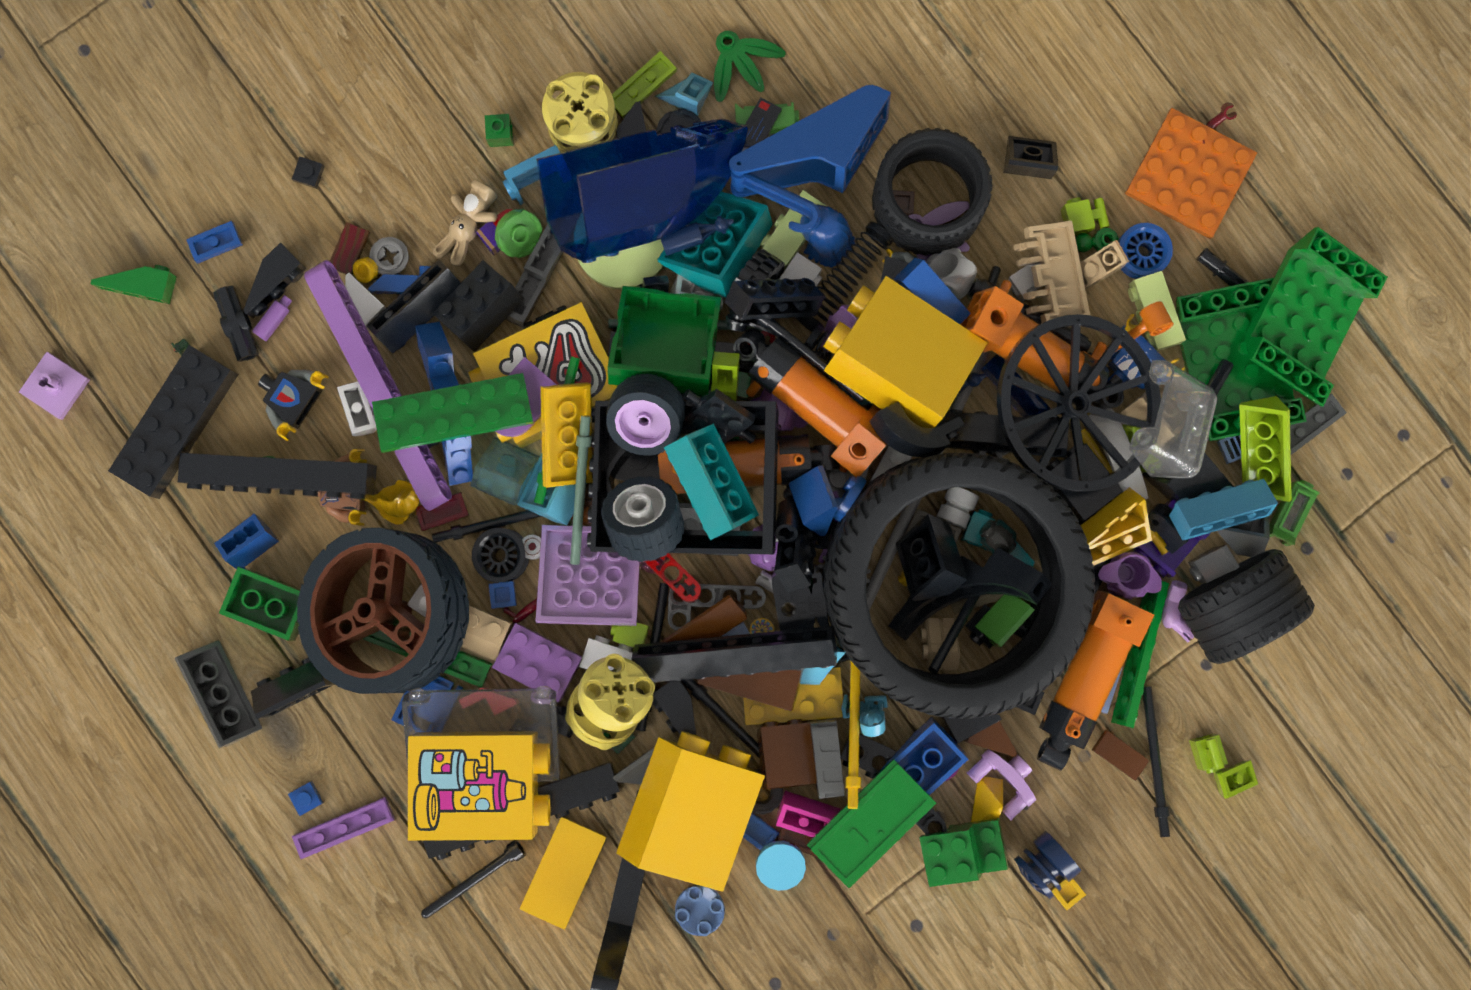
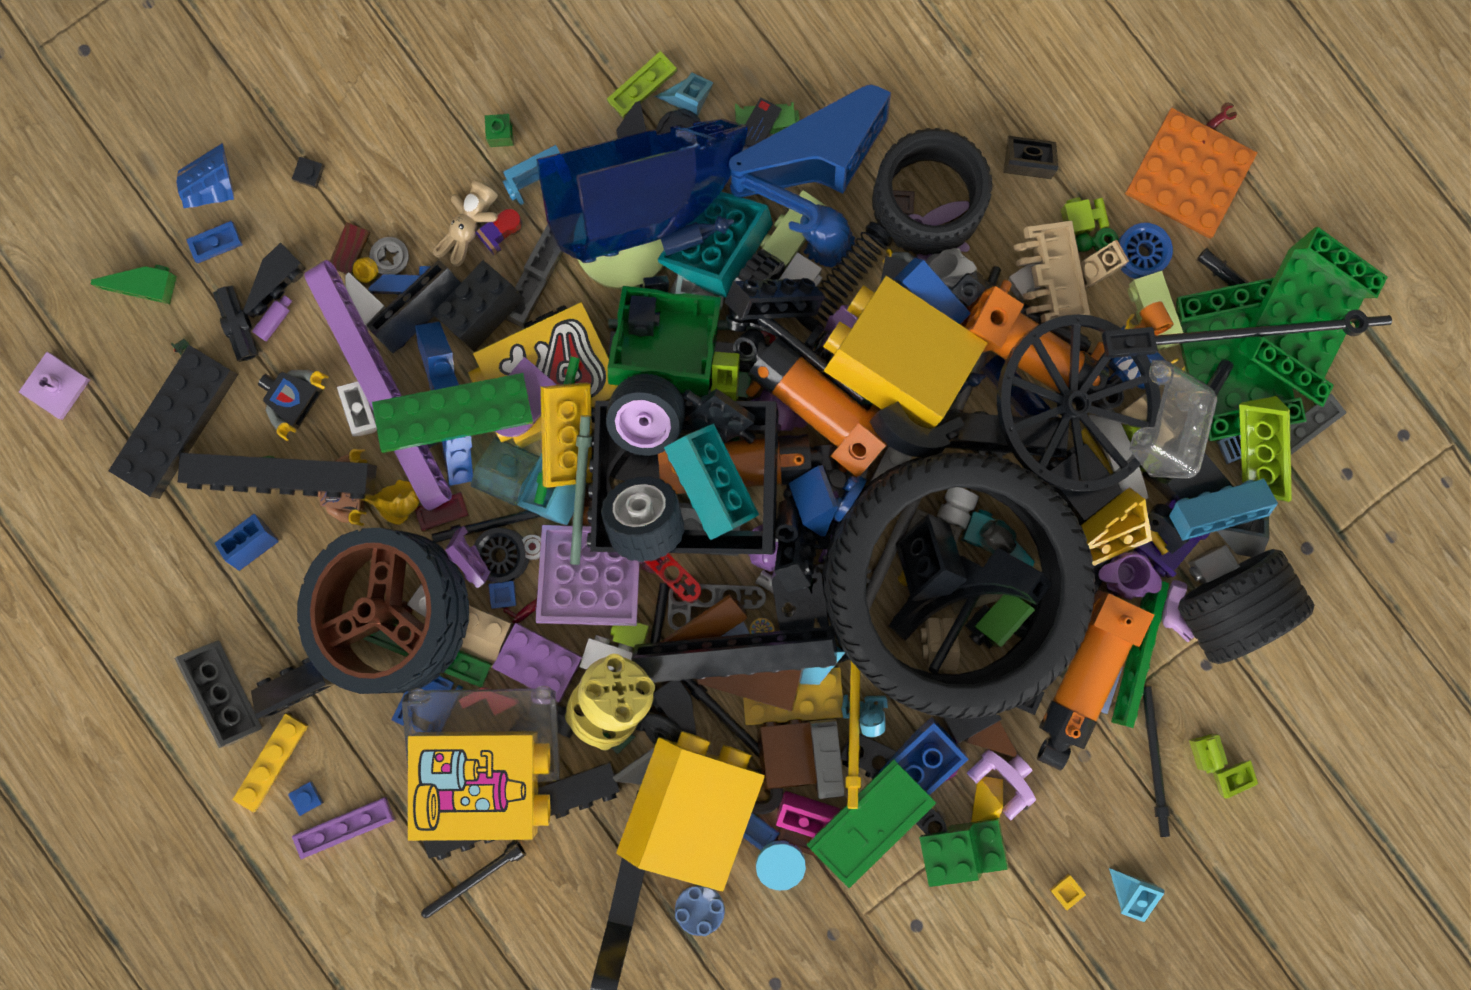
(205, 180): none -> blue slope
(262, 603): green brick -> none
(270, 762): none -> yellow plate
(467, 558): none -> medium lavender wing
(518, 233): bright green tile -> none
(563, 872): yellow tile -> none
(579, 113): light yellow piece -> none
(643, 316): none -> black brick
(662, 727): none -> black wheel
(735, 53): green plant -> none
(969, 287): none -> black bracket
(1047, 865): dark blue wheel -> none
(1120, 755): reddish brown slope -> none
(1135, 895): none -> medium azure slope
(1144, 341): none -> black bar
(1291, 515): bright green window -> none

